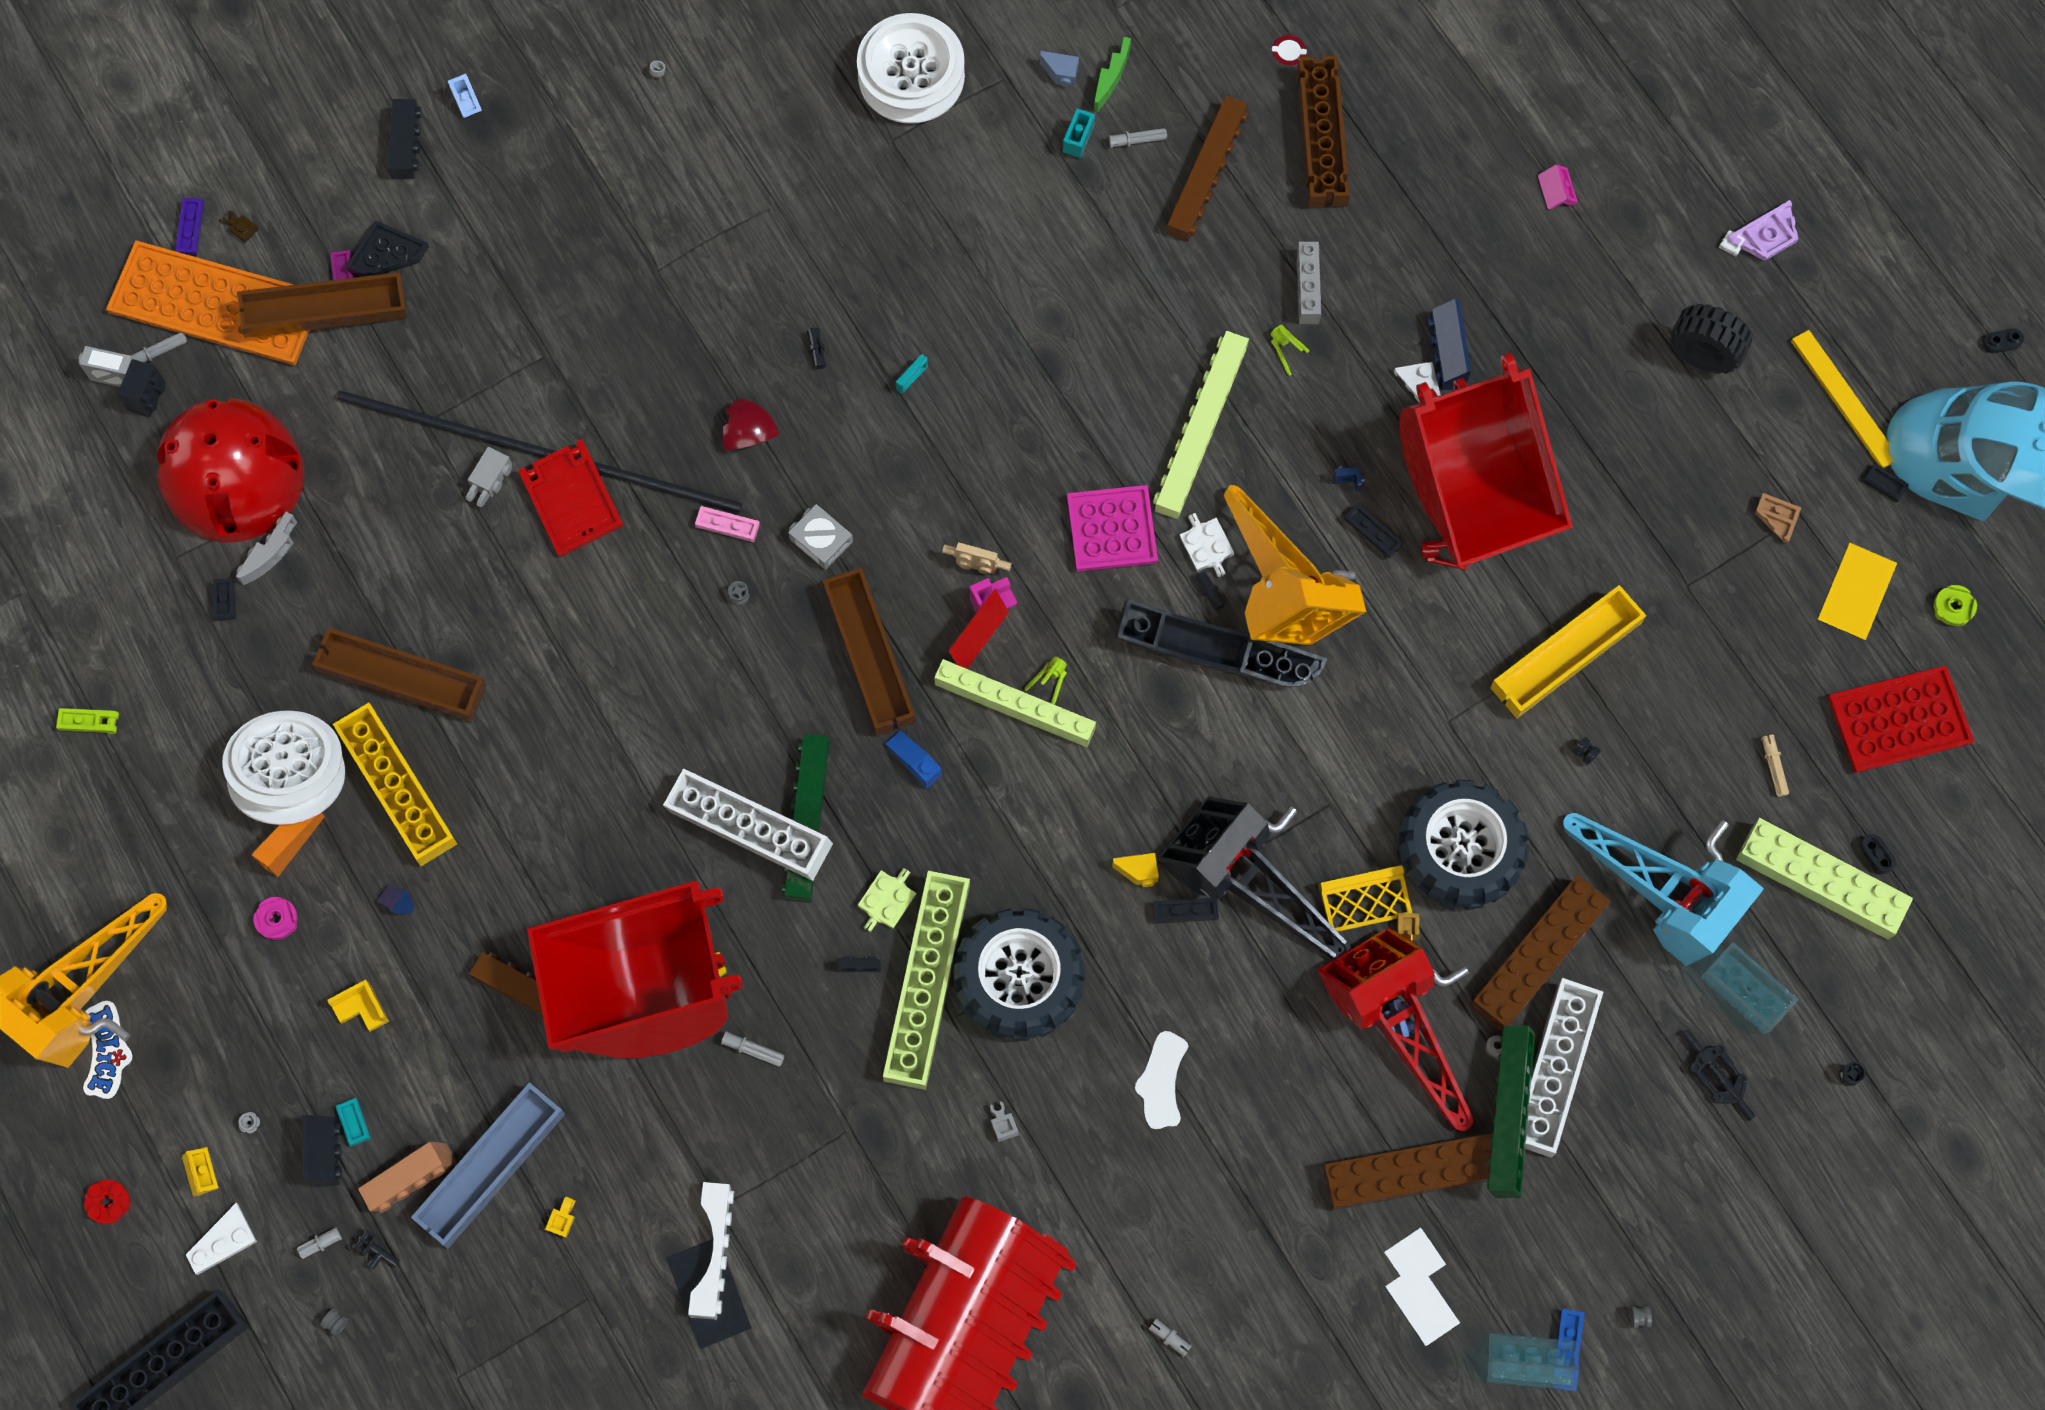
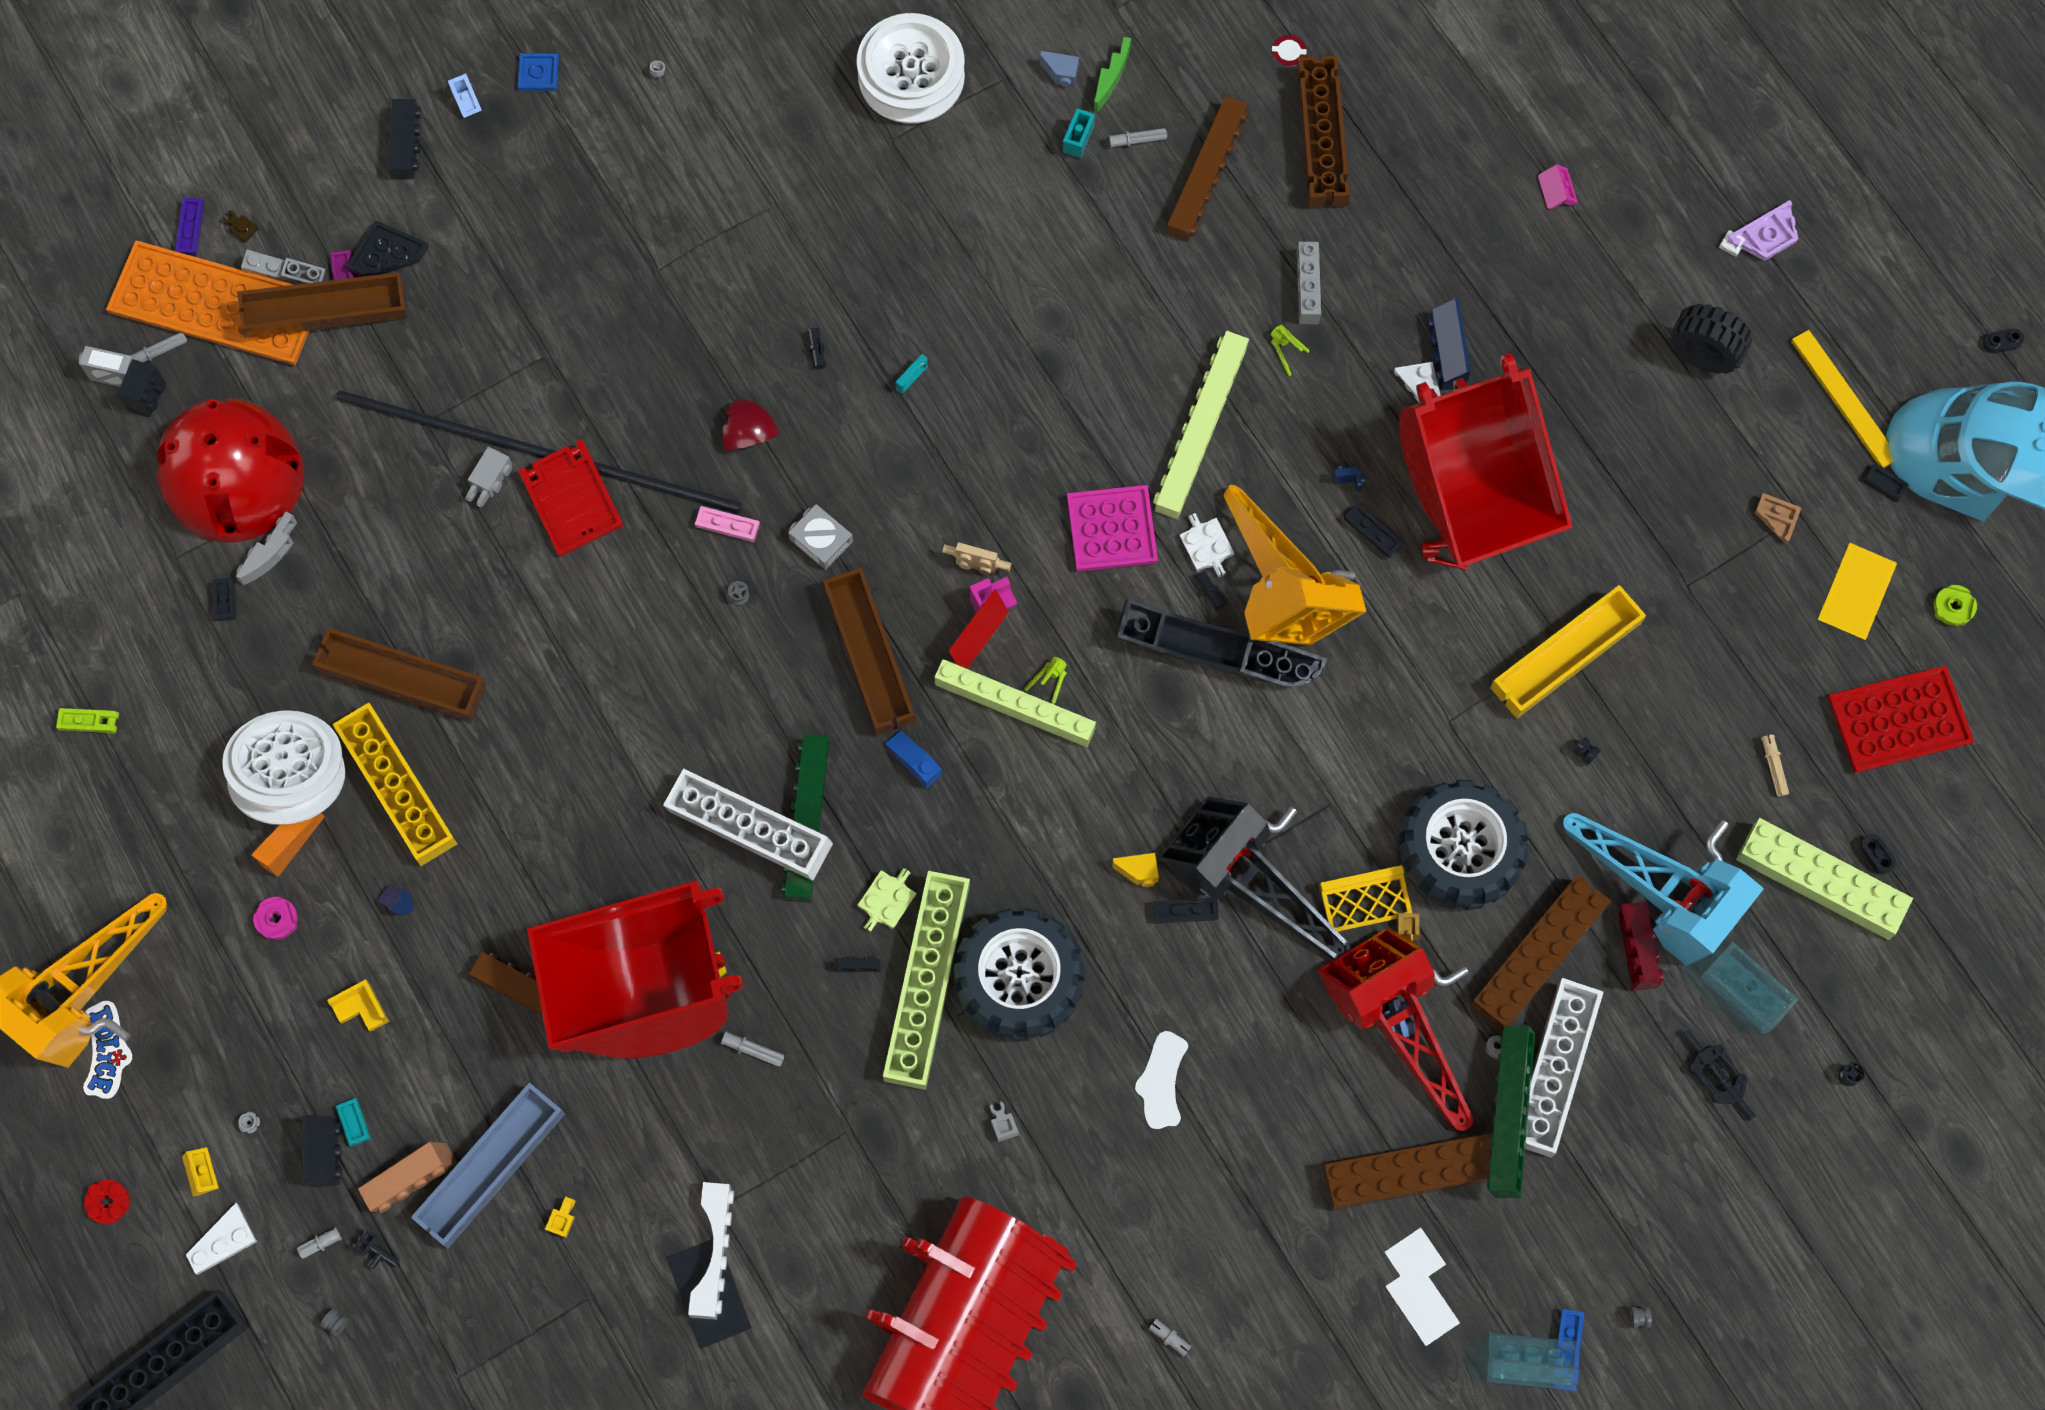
(282, 270): none -> light grey slope
(538, 72): none -> blue tile
(1639, 946): none -> dark red wedge

